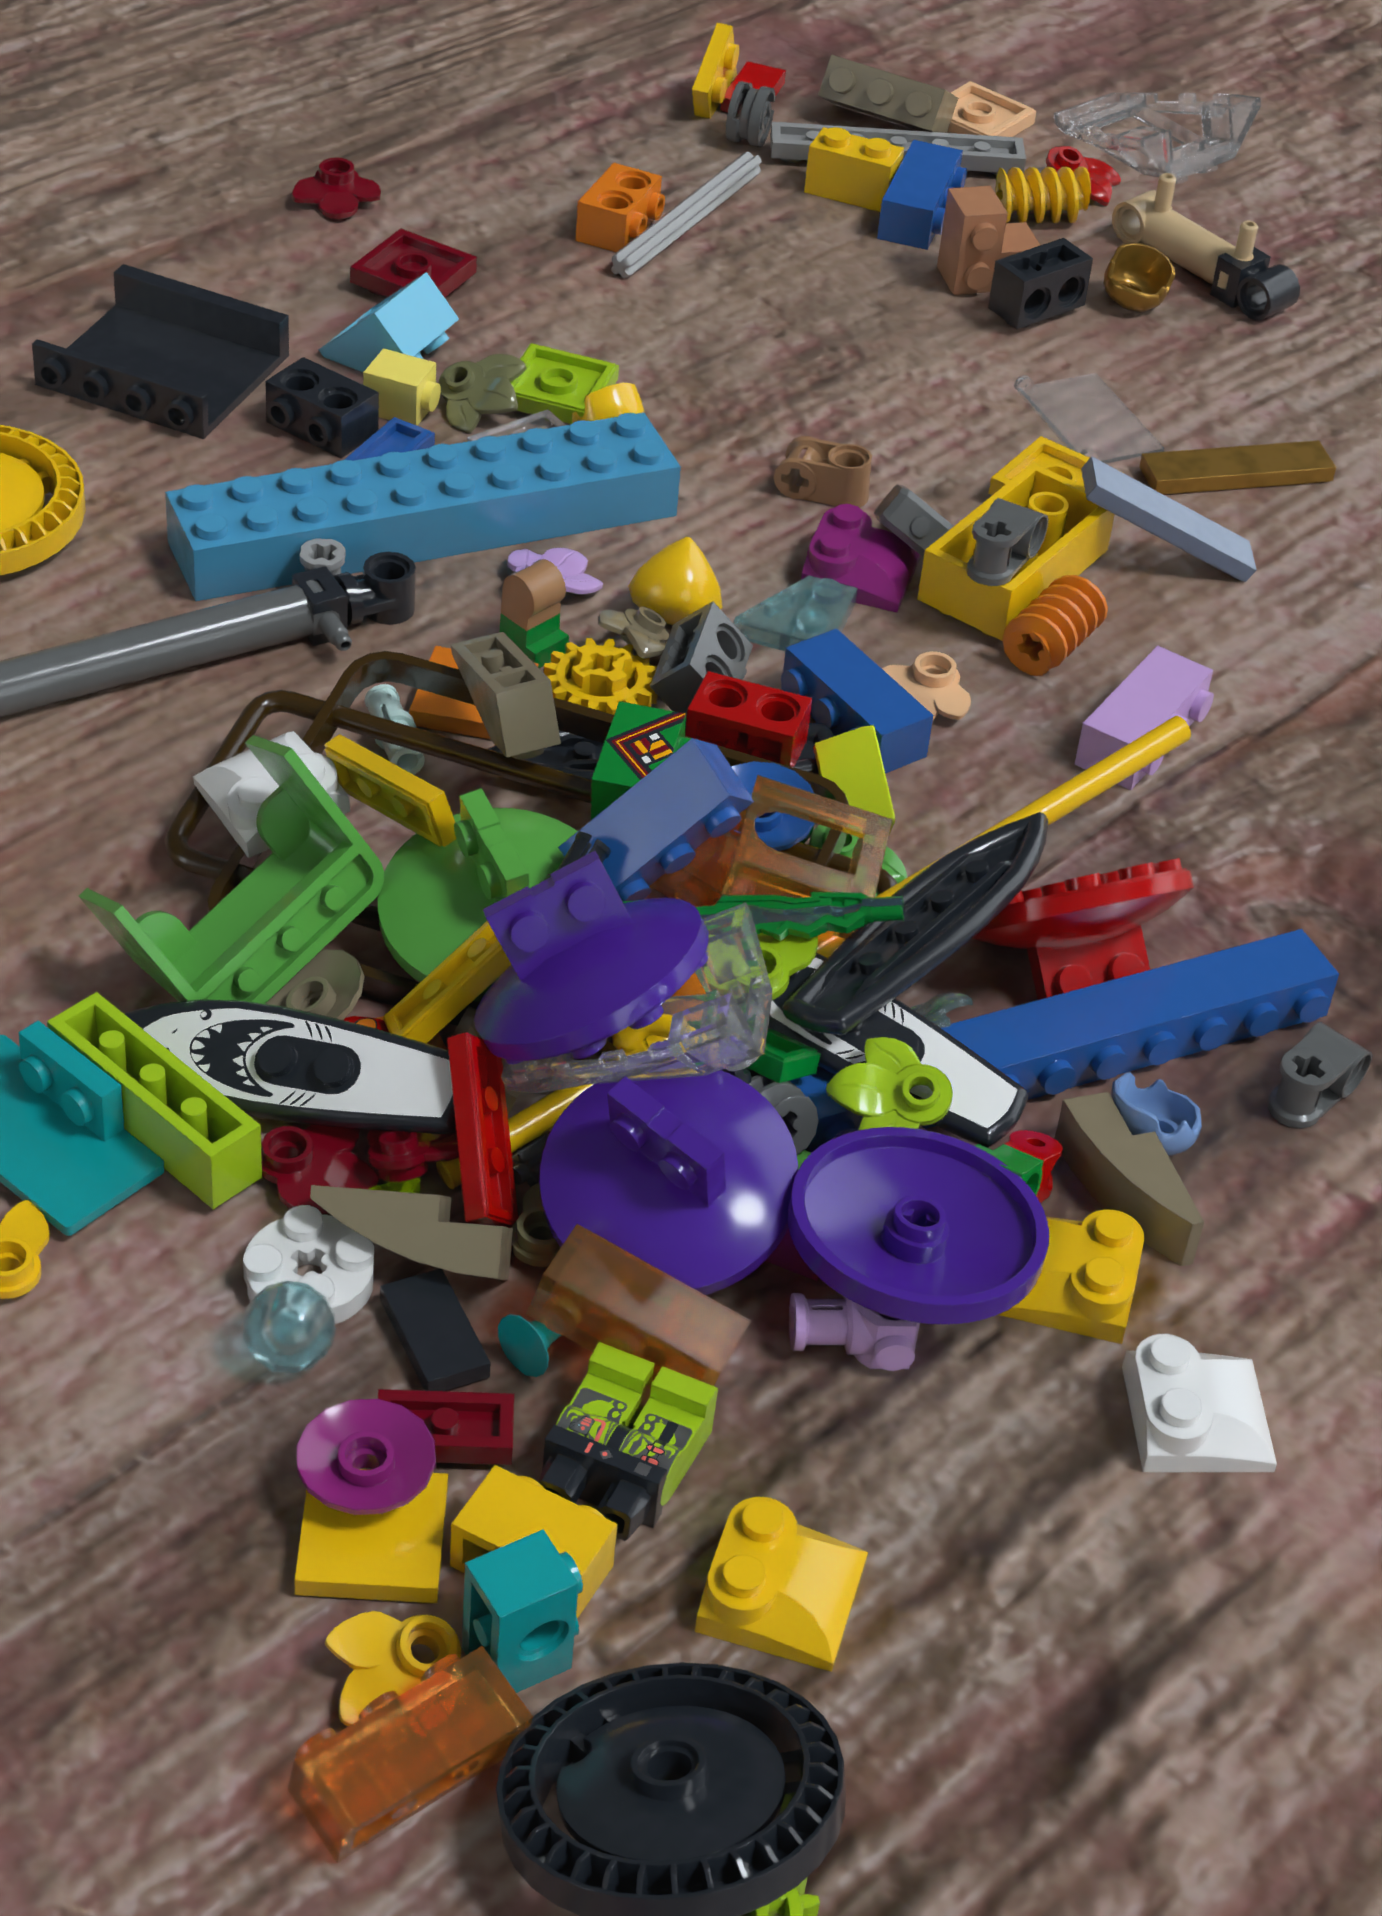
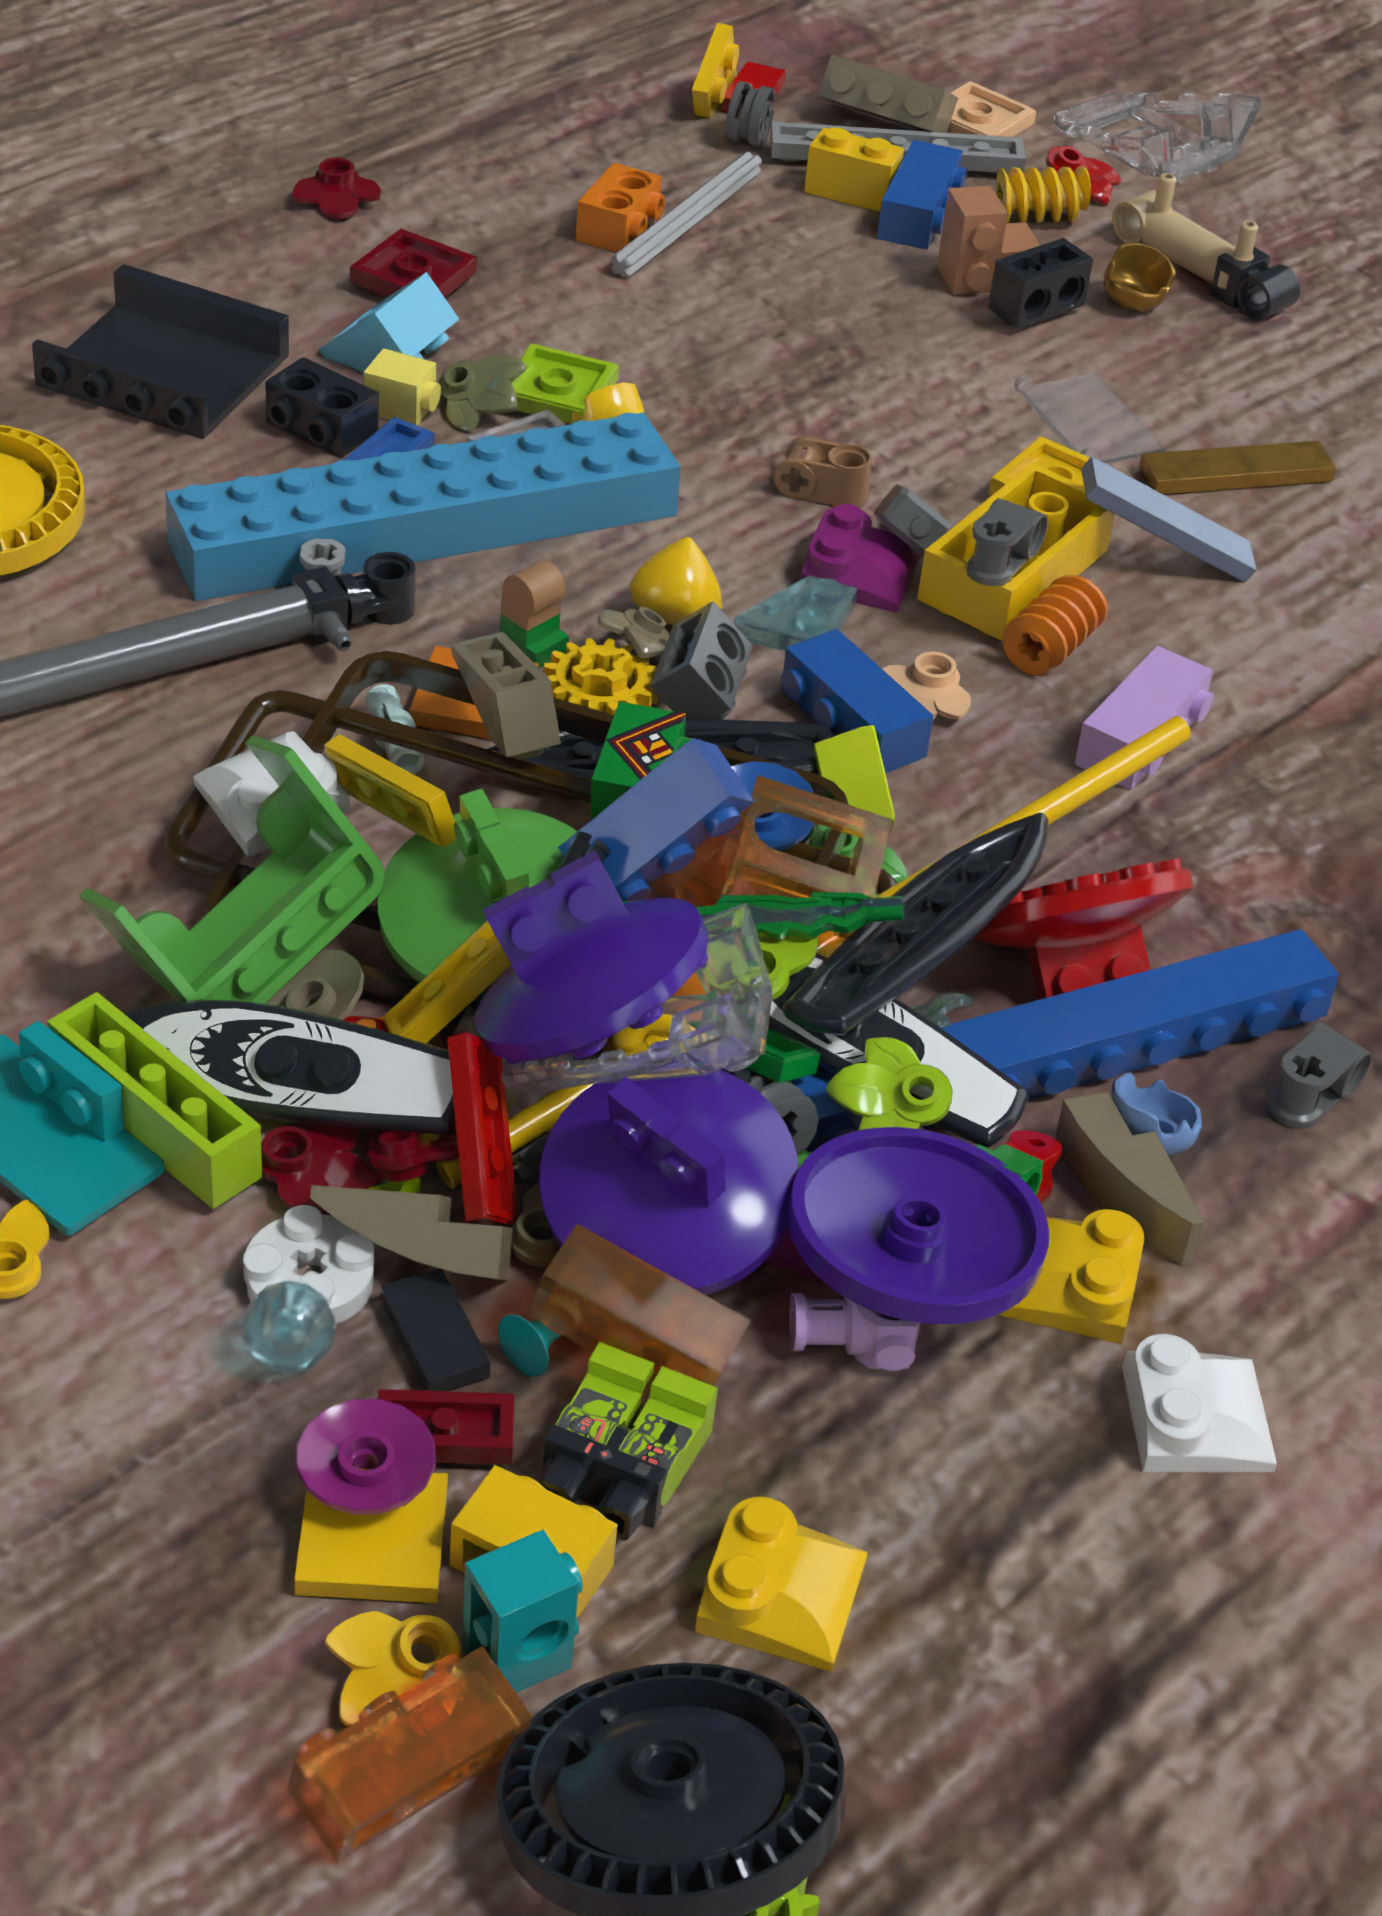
(569, 562): lavender plate -> none
(749, 718): red brick -> none

